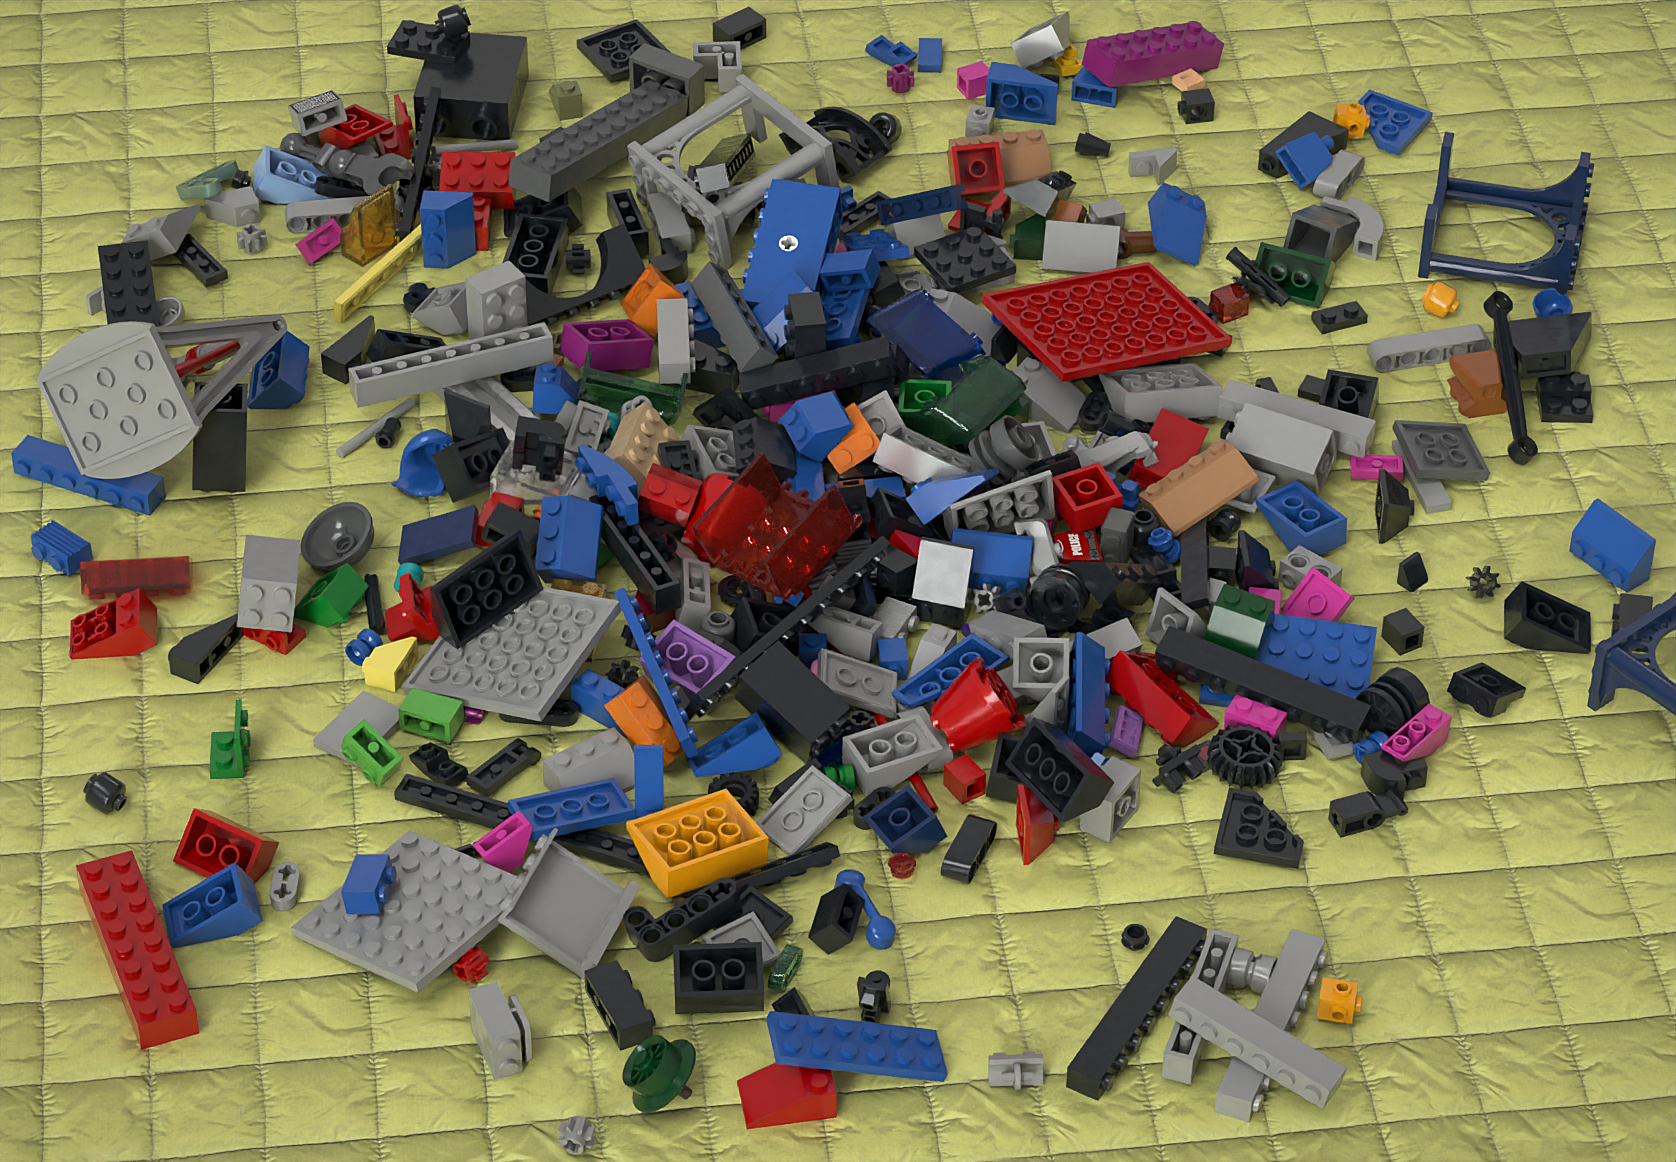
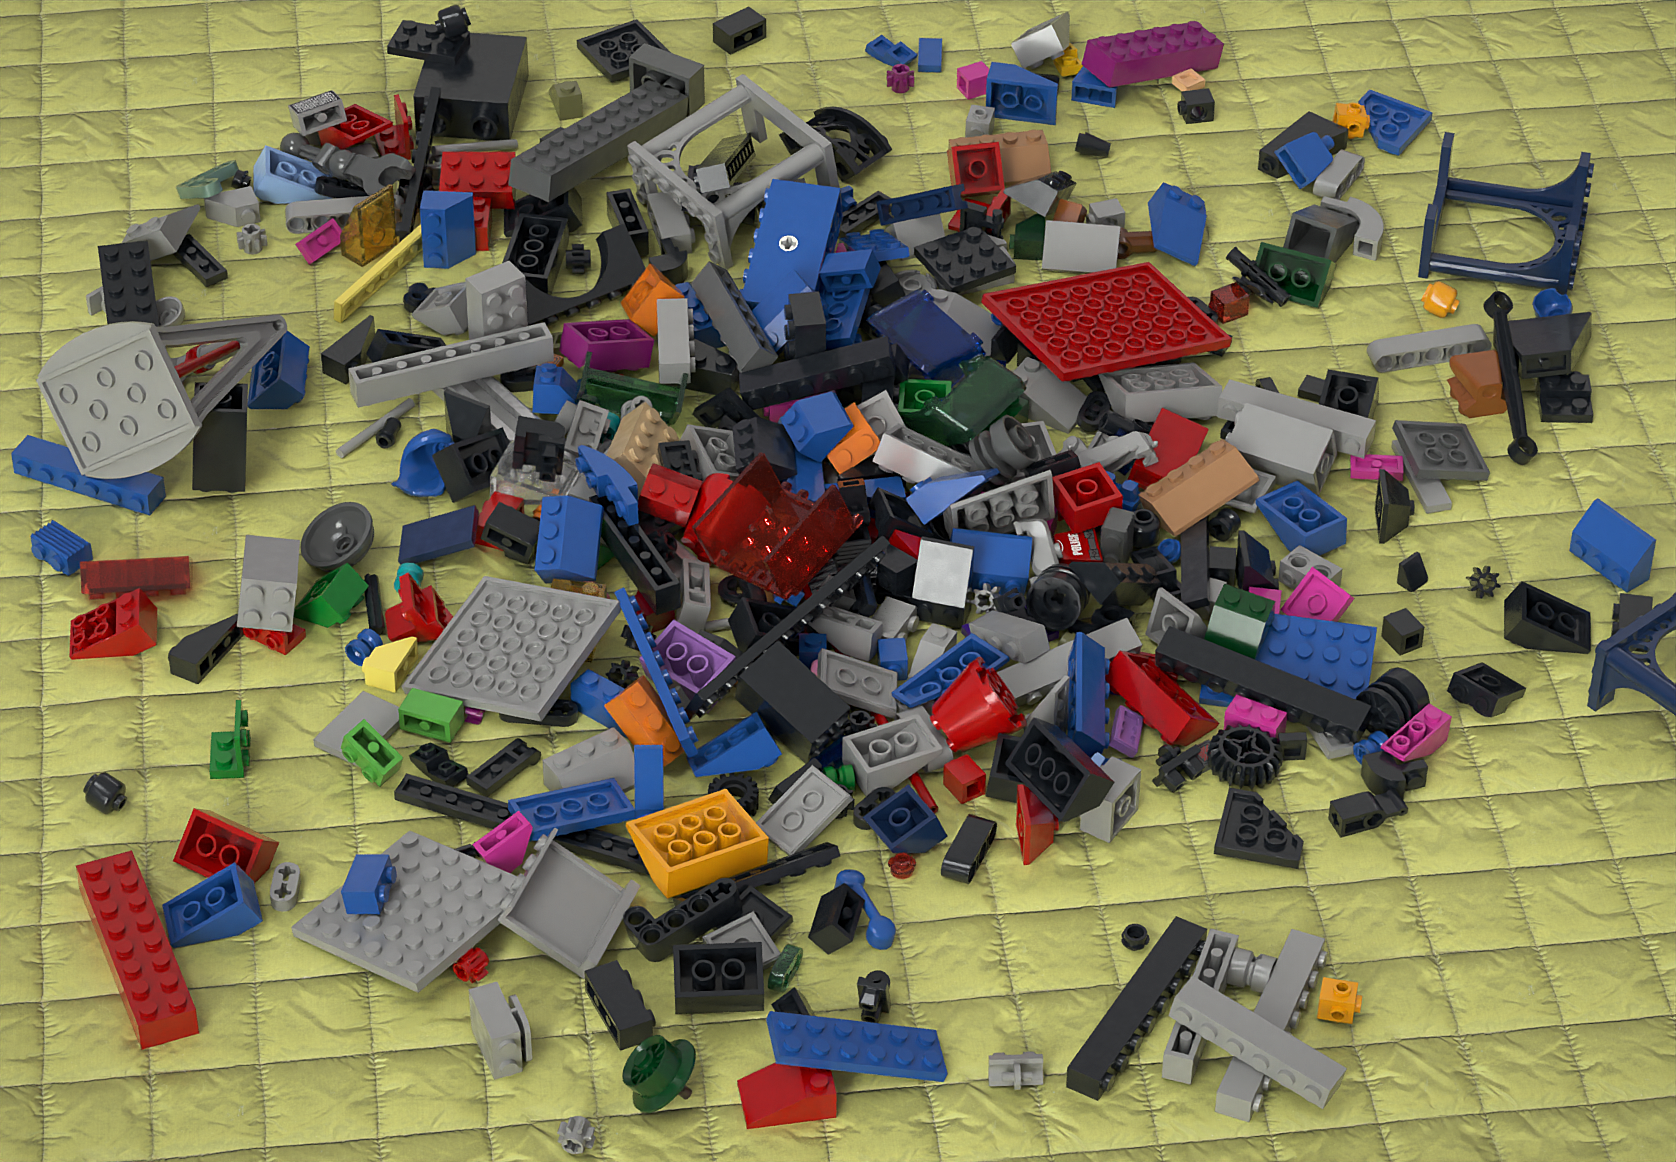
(484, 590): black slope -> none
(719, 624): dark grey head -> none
(720, 62): light grey brick -> none
(883, 120): black head -> none
(1039, 665): light grey slope -> none
(1153, 162): light grey slope -> none
(1161, 539): blue plate -> none
(1339, 317): black plate -> none

